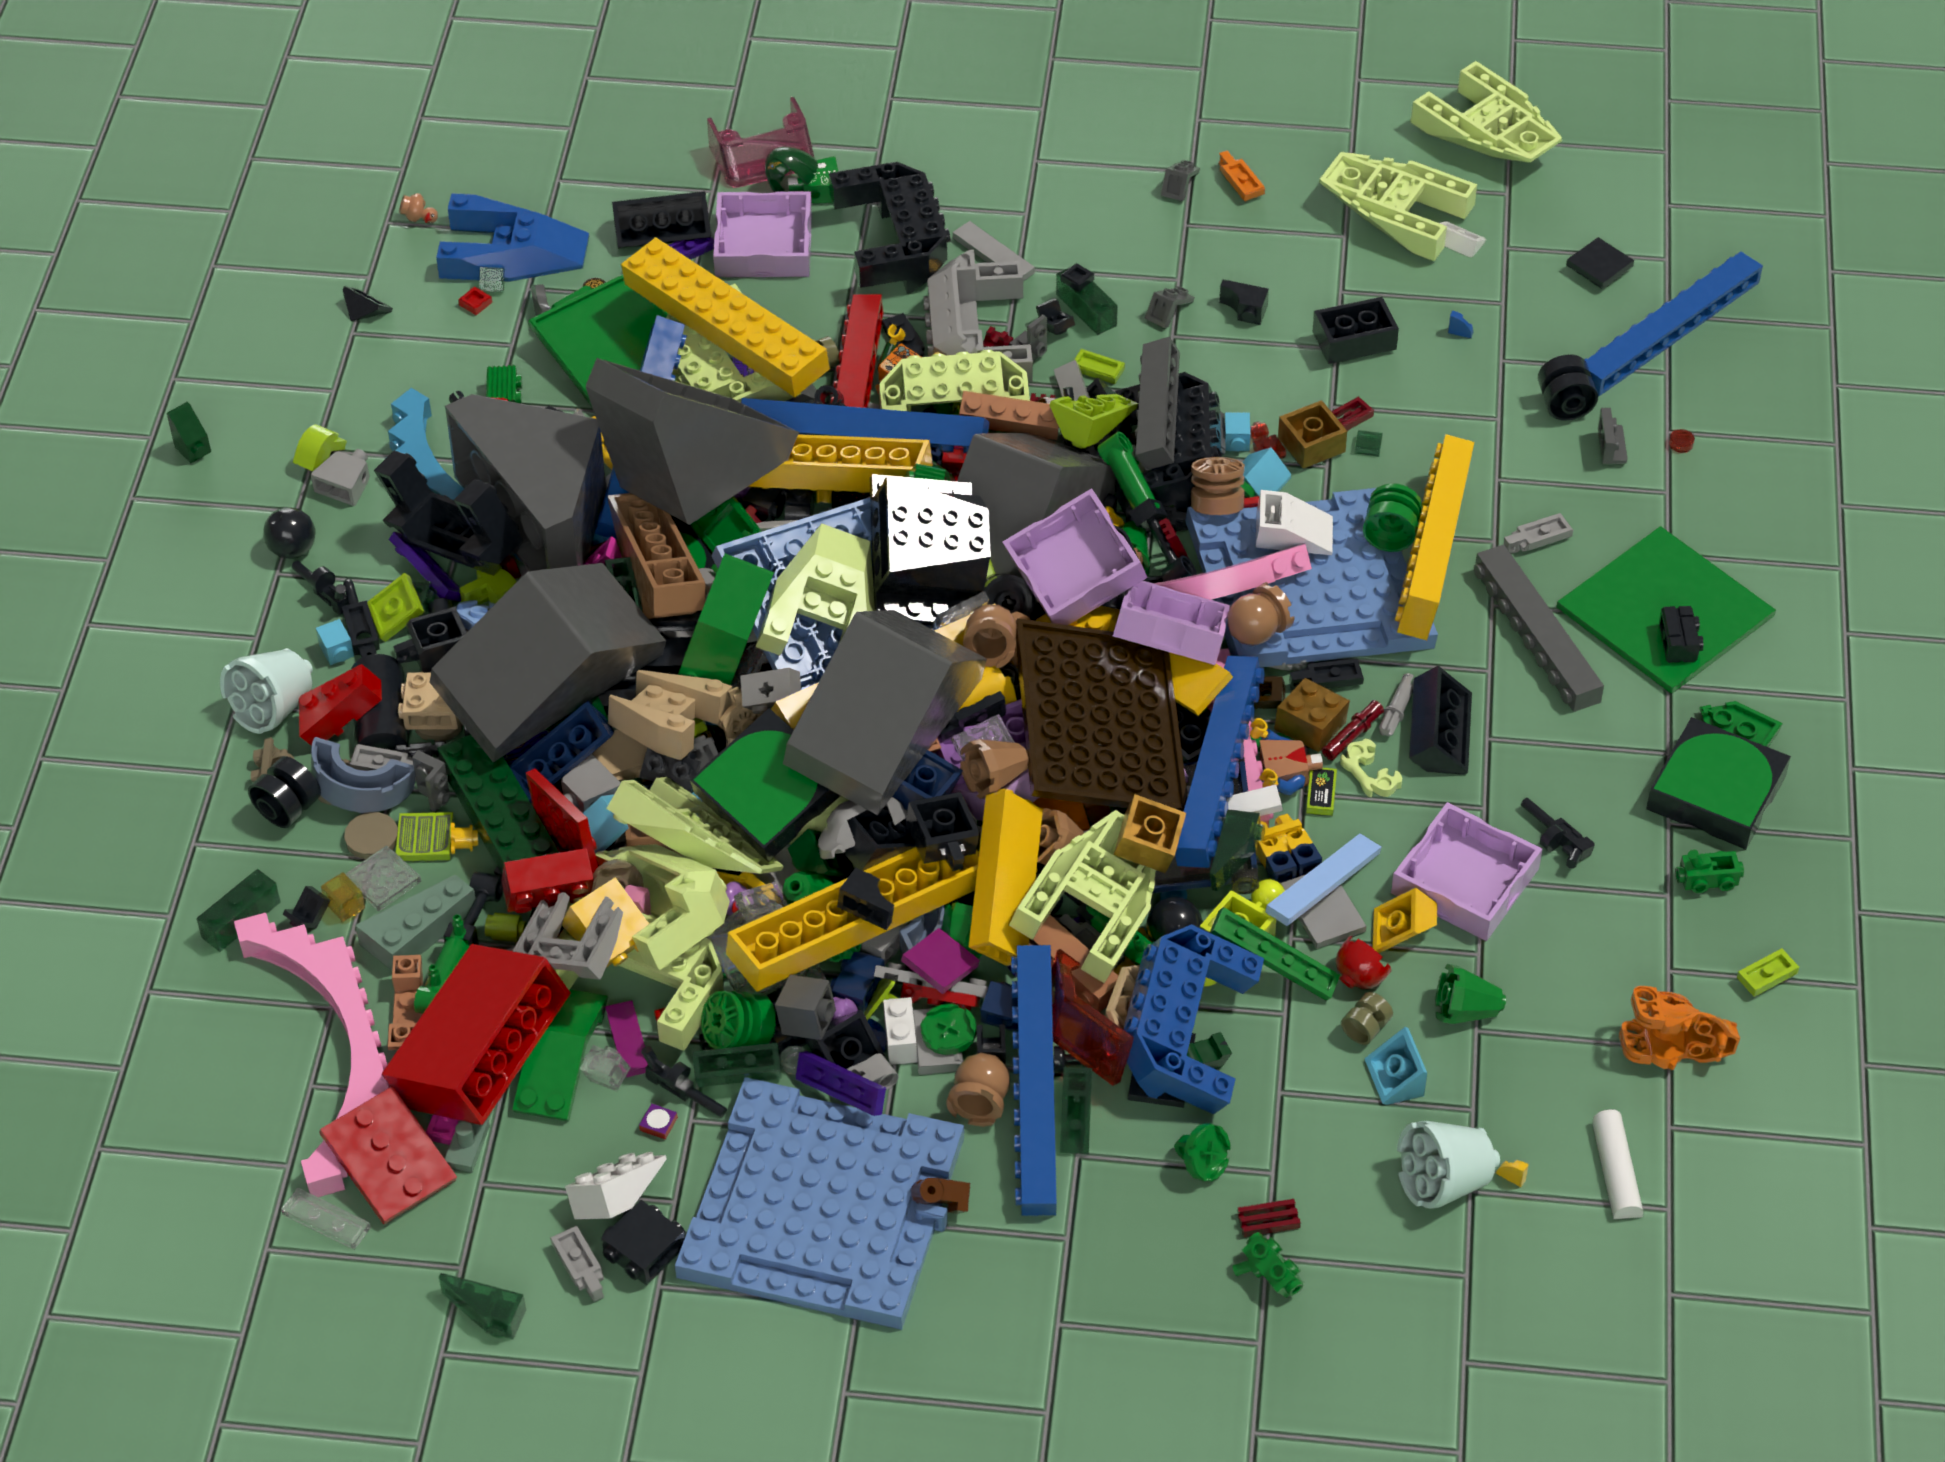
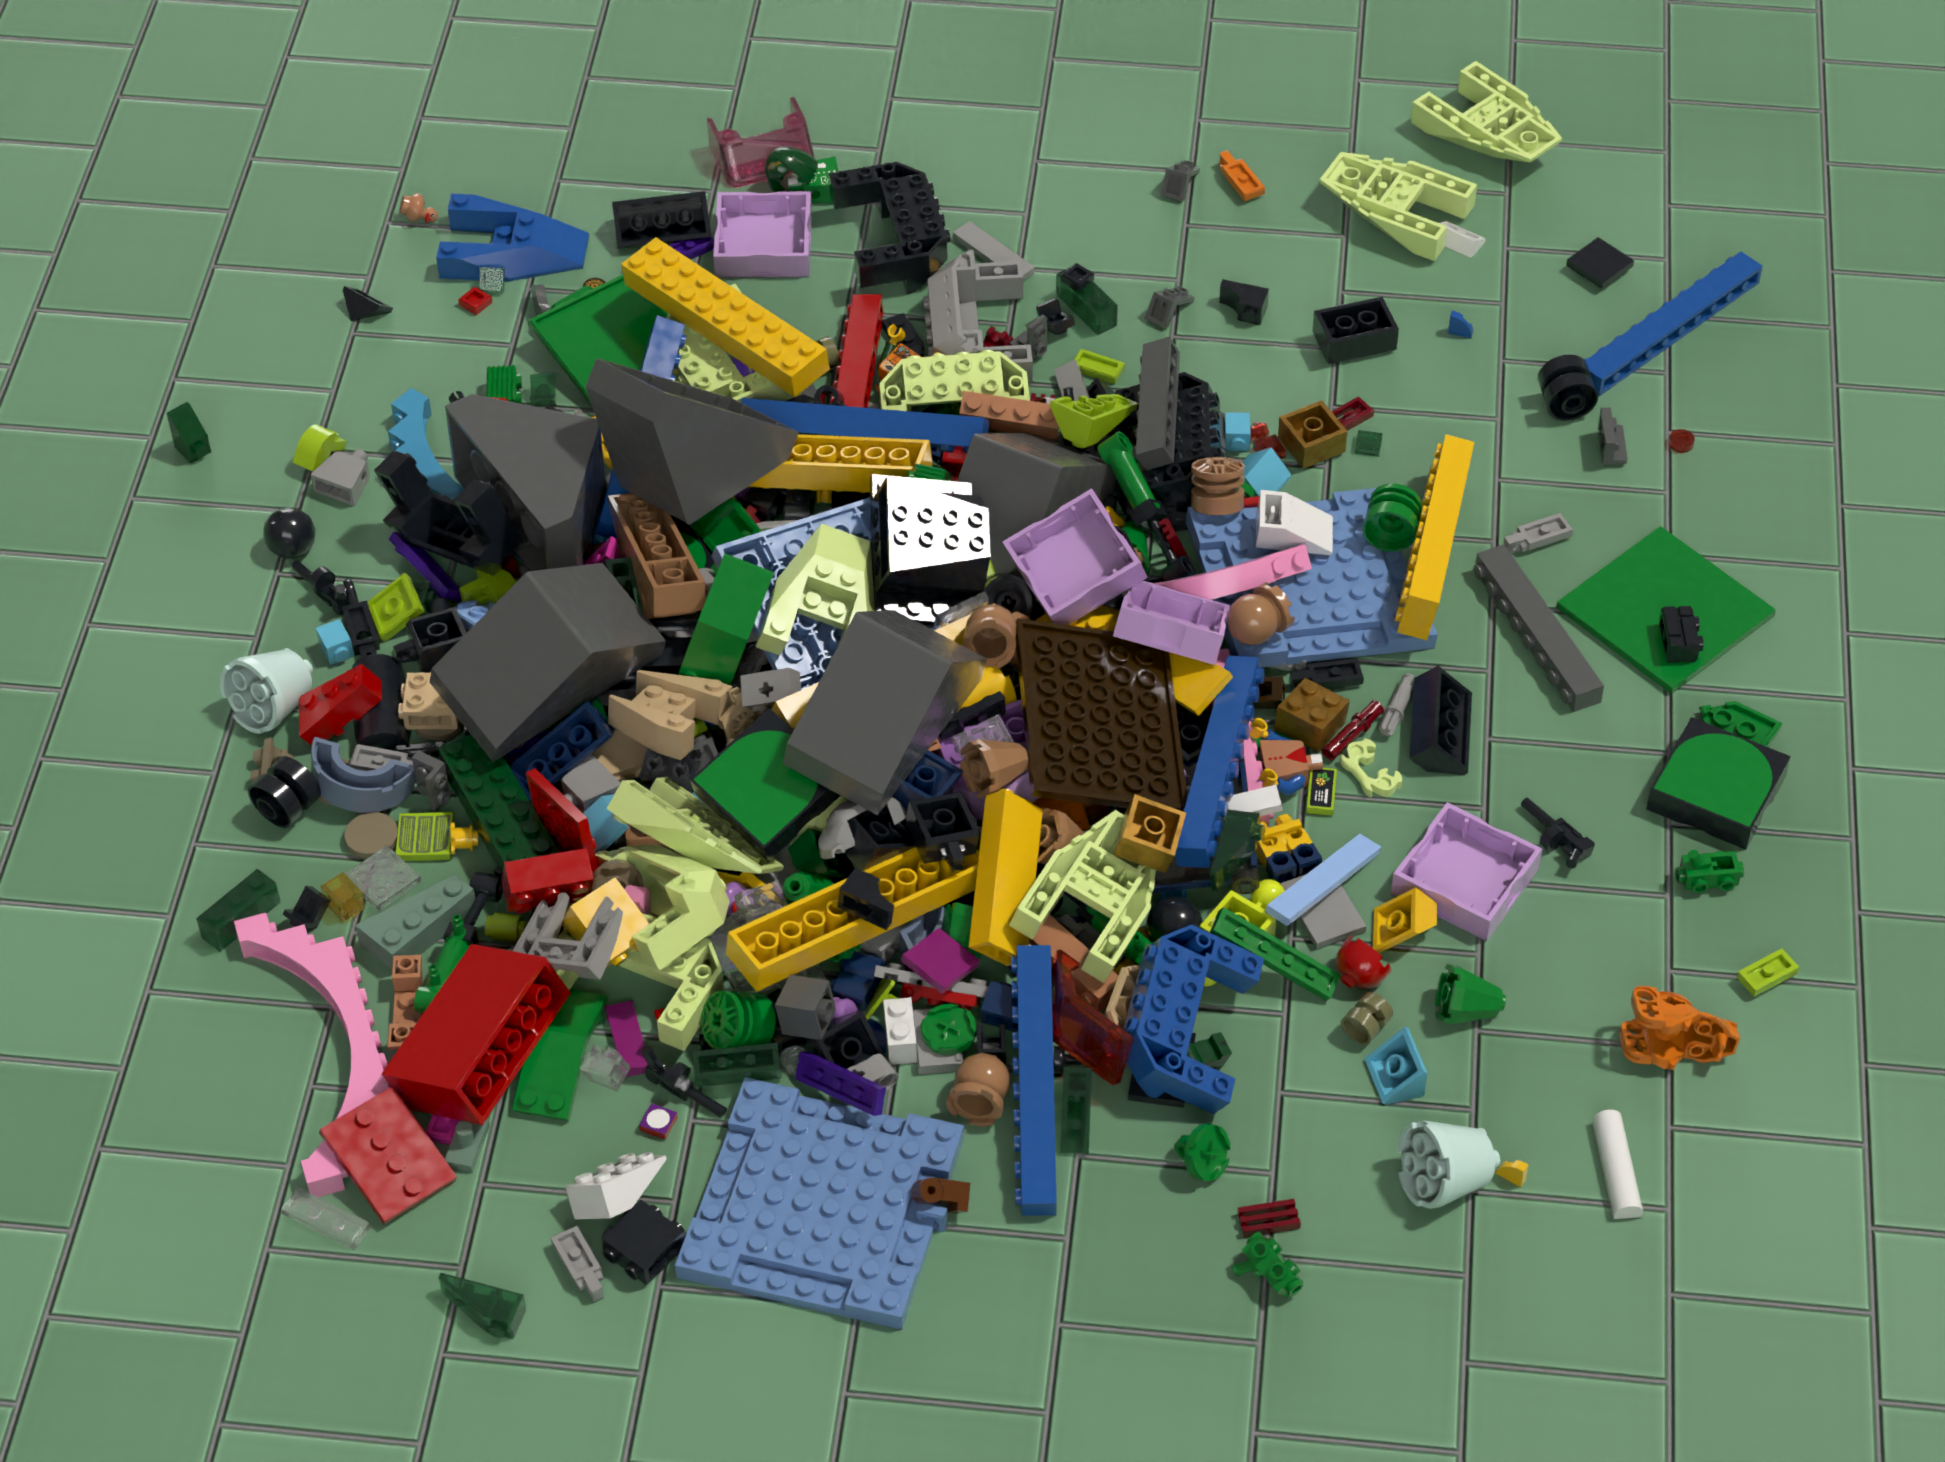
(543, 390): none -> clear green bracket

